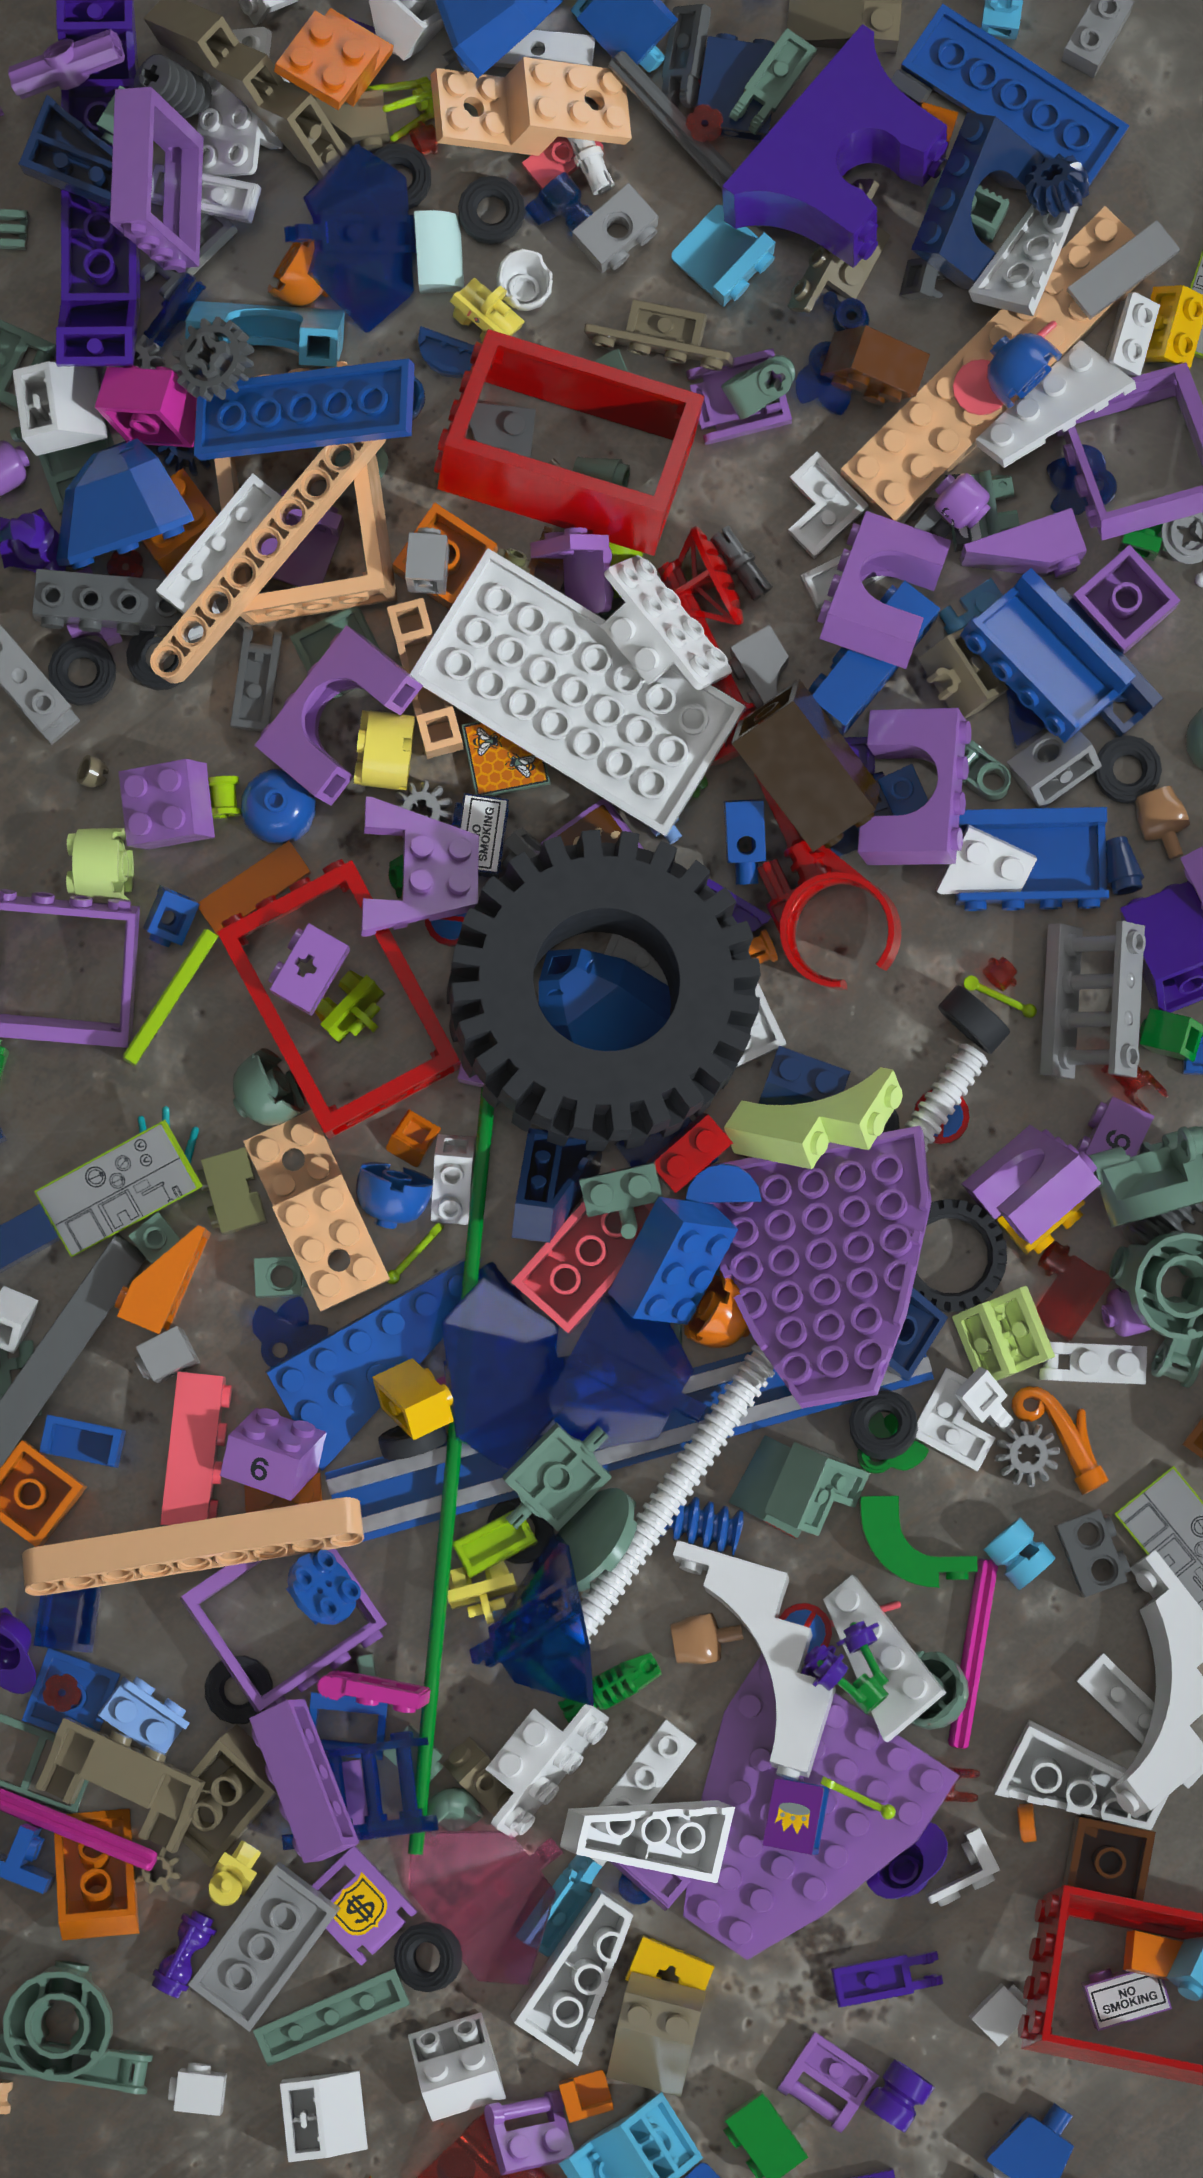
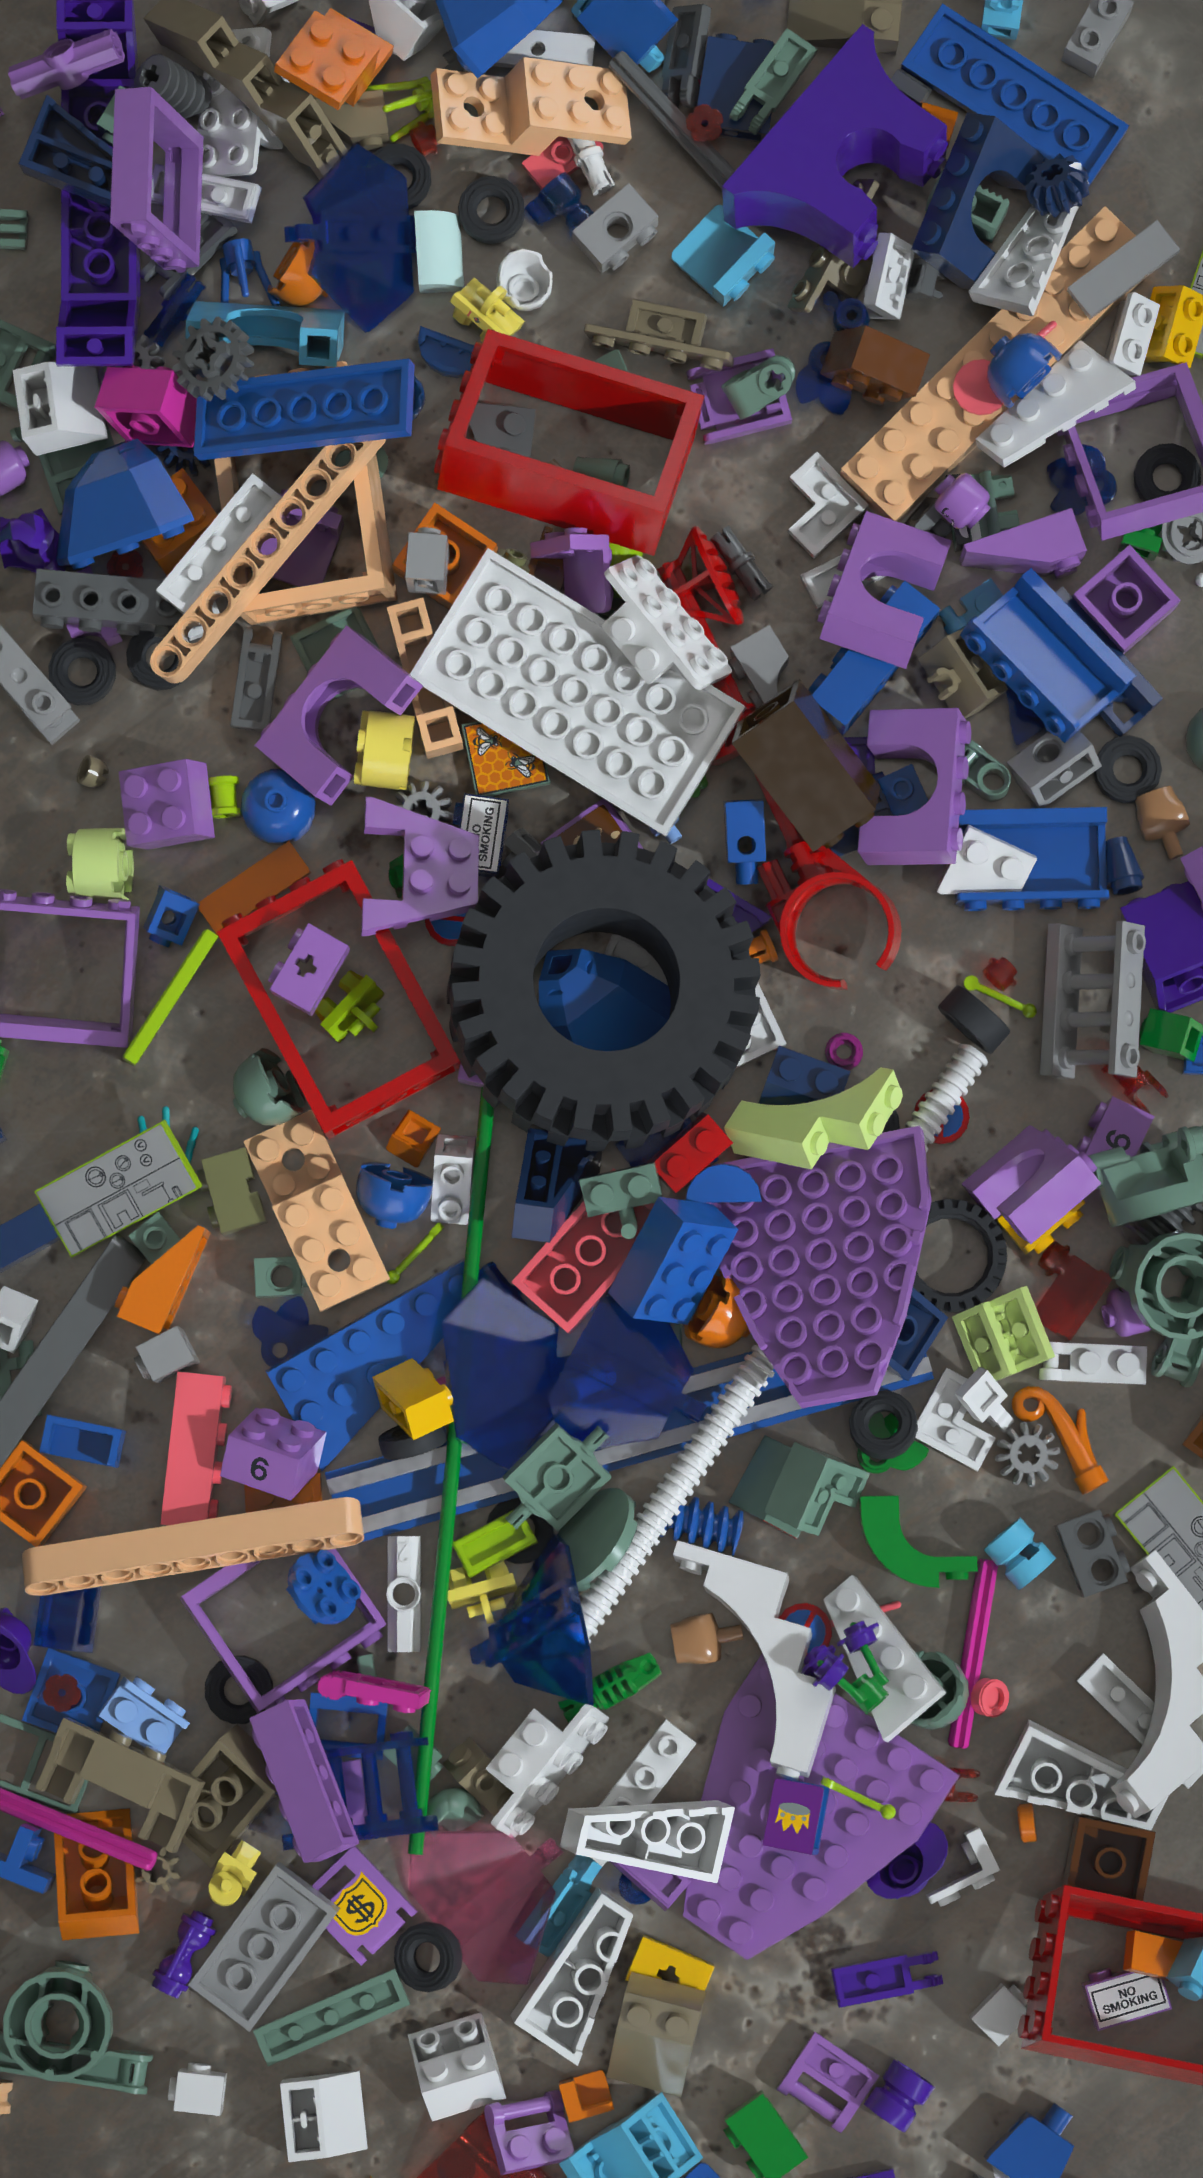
(240, 260): none -> blue plant
(404, 1620): none -> white piece
(848, 1040): none -> magenta plate
(888, 277): none -> white bracket
(989, 1697): none -> coral tile
(1164, 454): none -> black tyre

